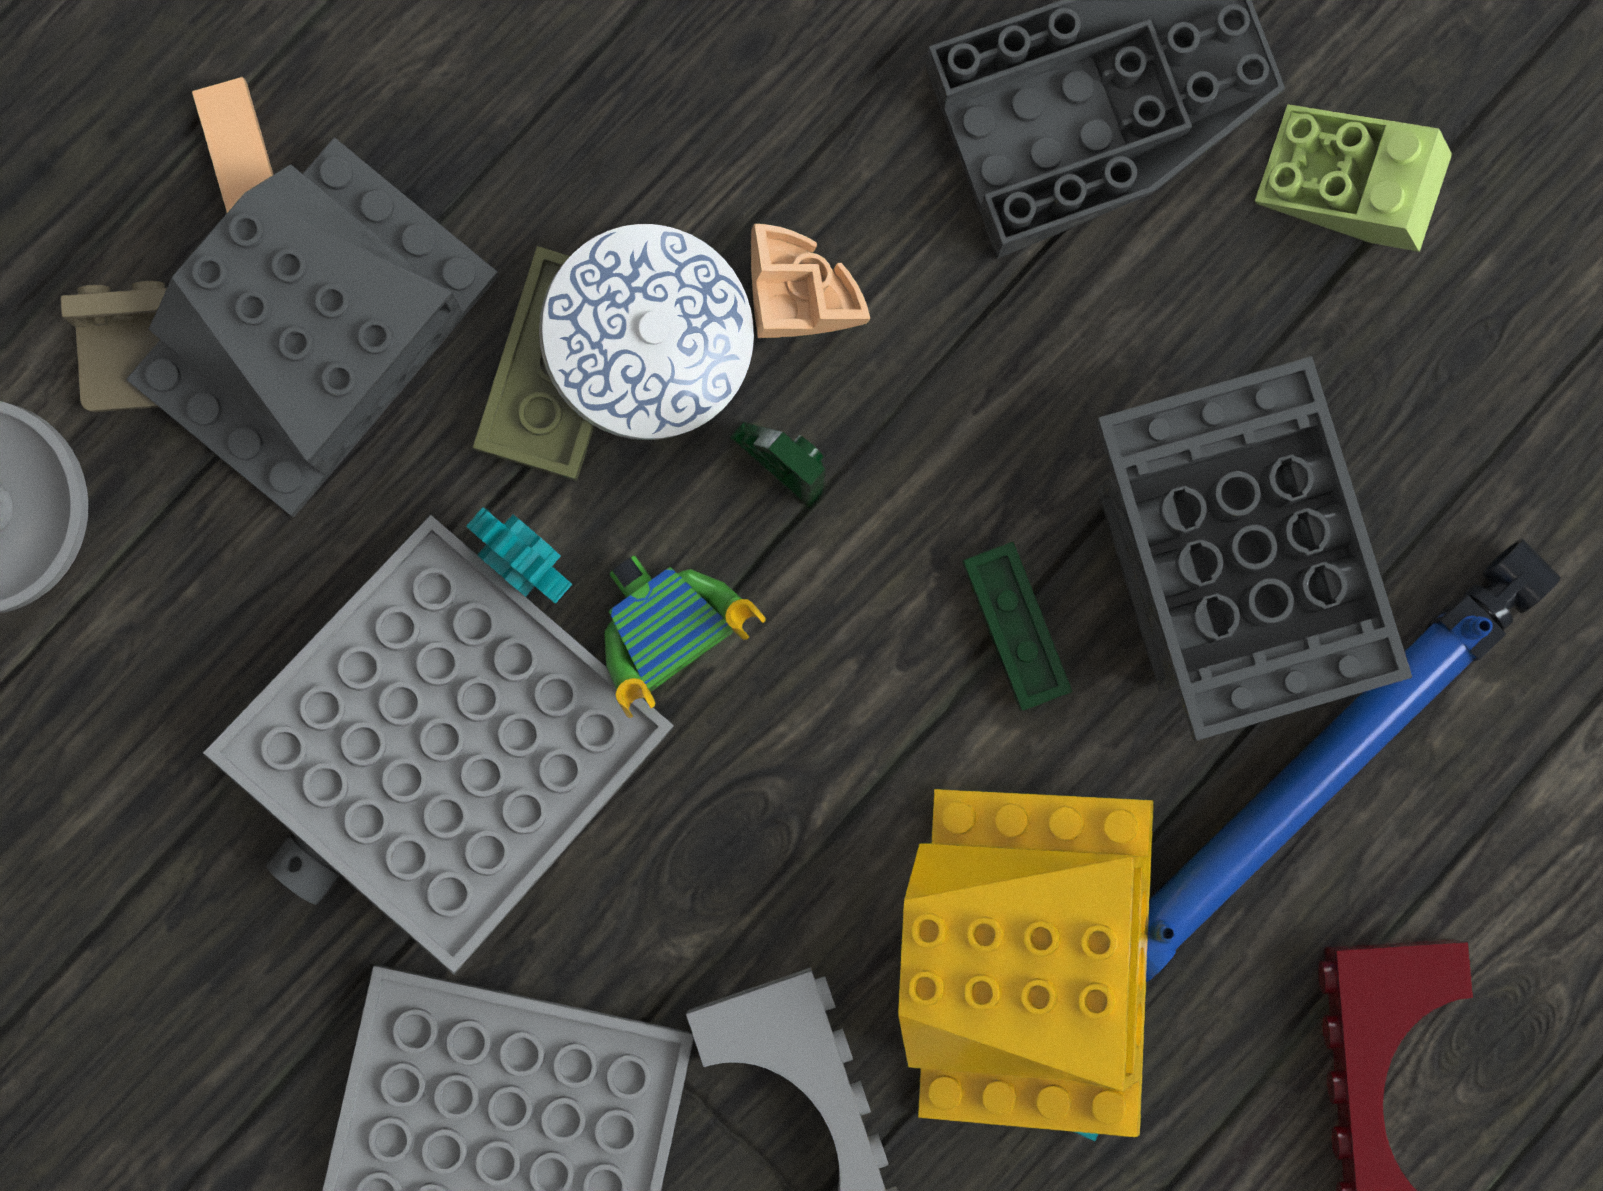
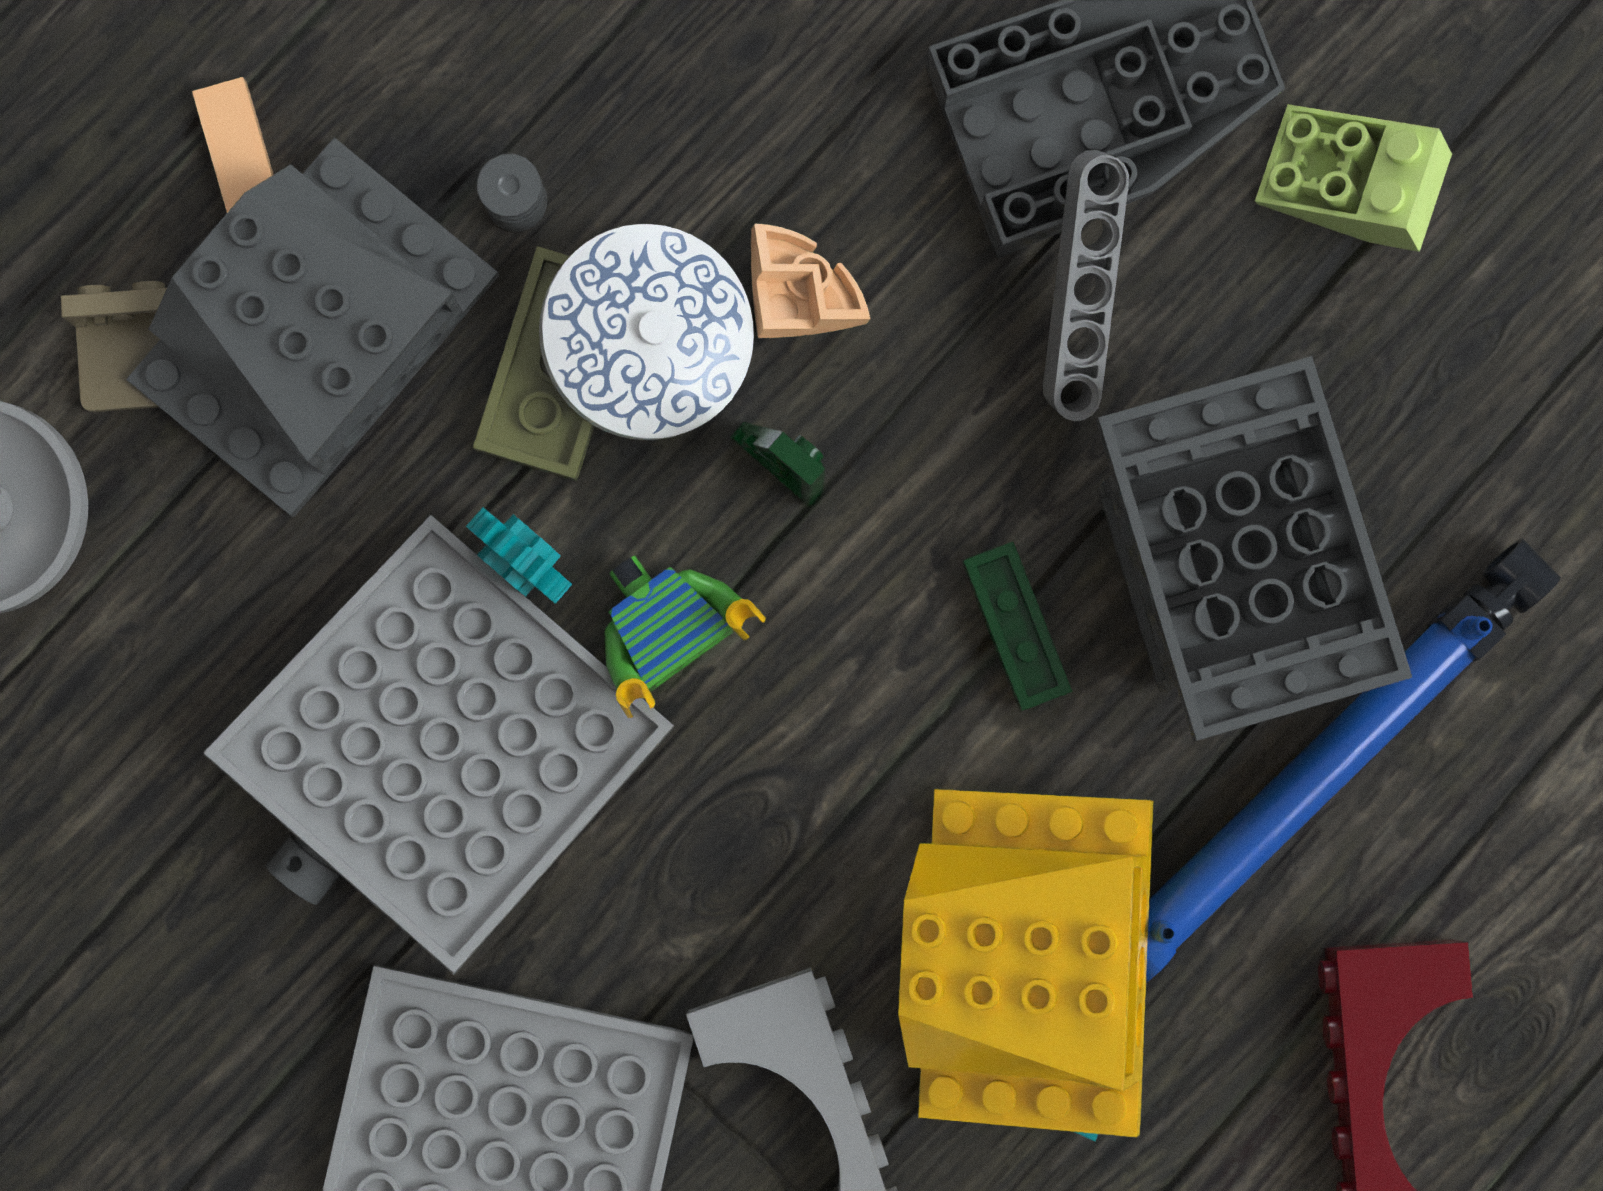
(512, 192): none -> dark grey piece
(1073, 262): none -> light grey beam

